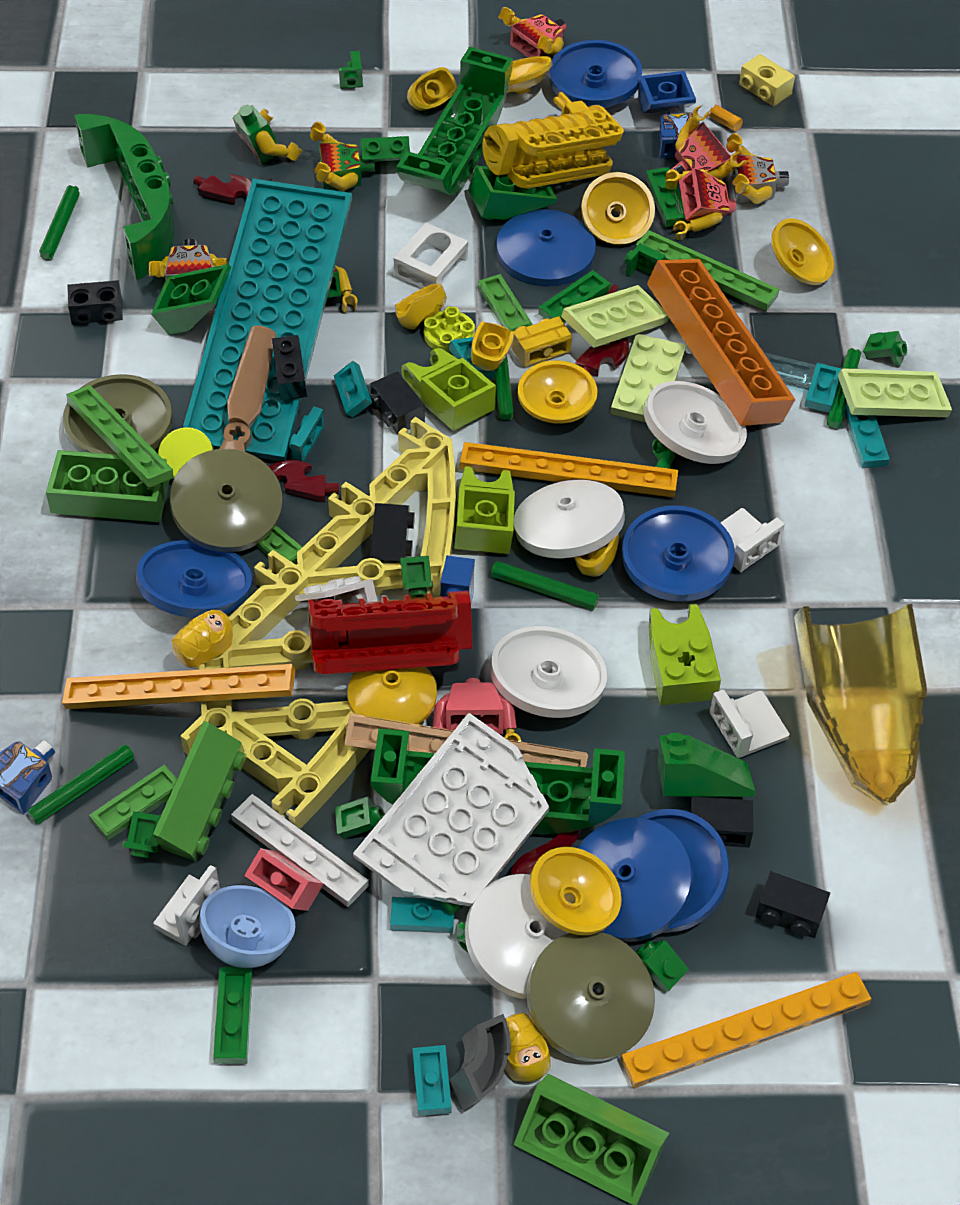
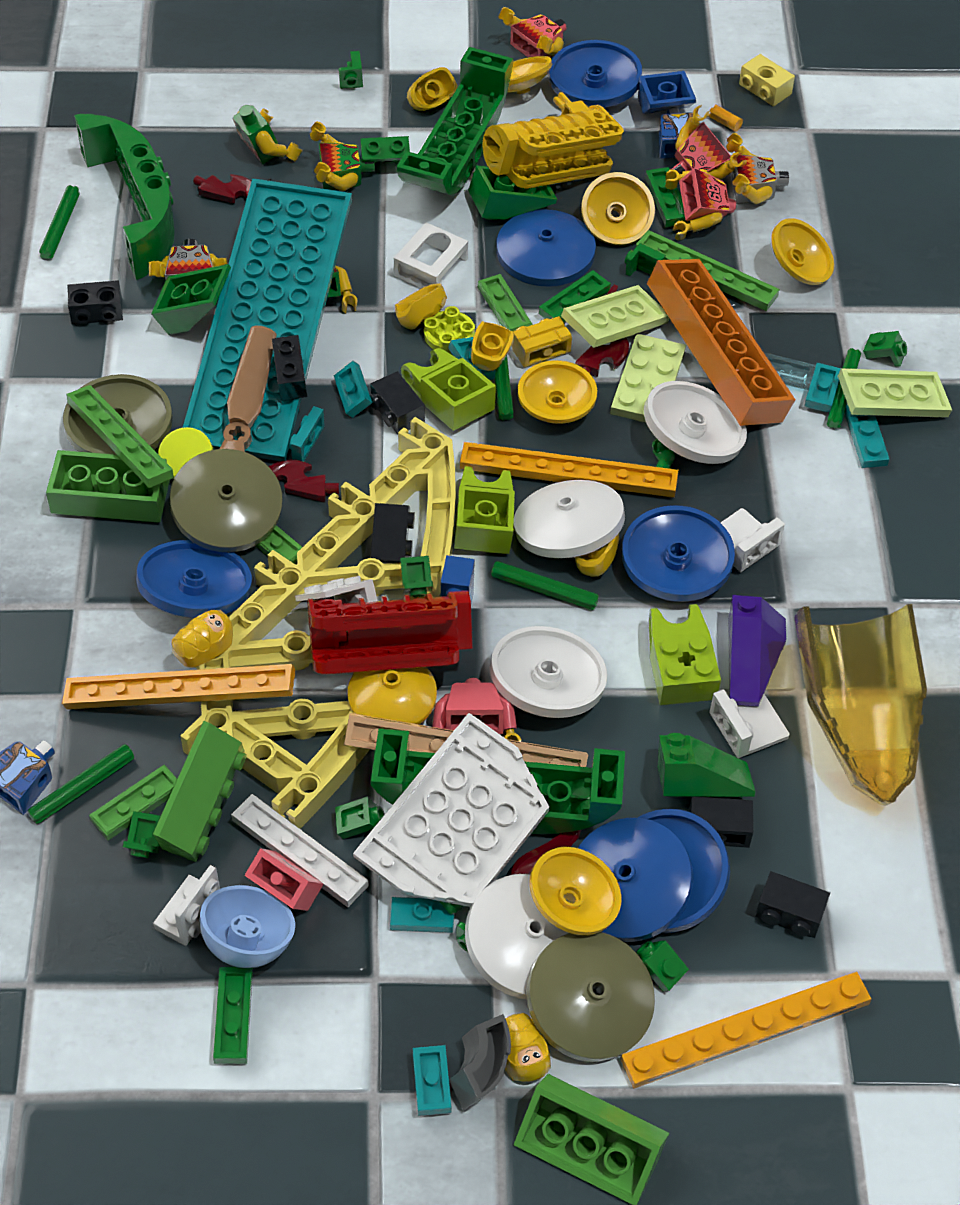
(755, 645): none -> dark purple wedge

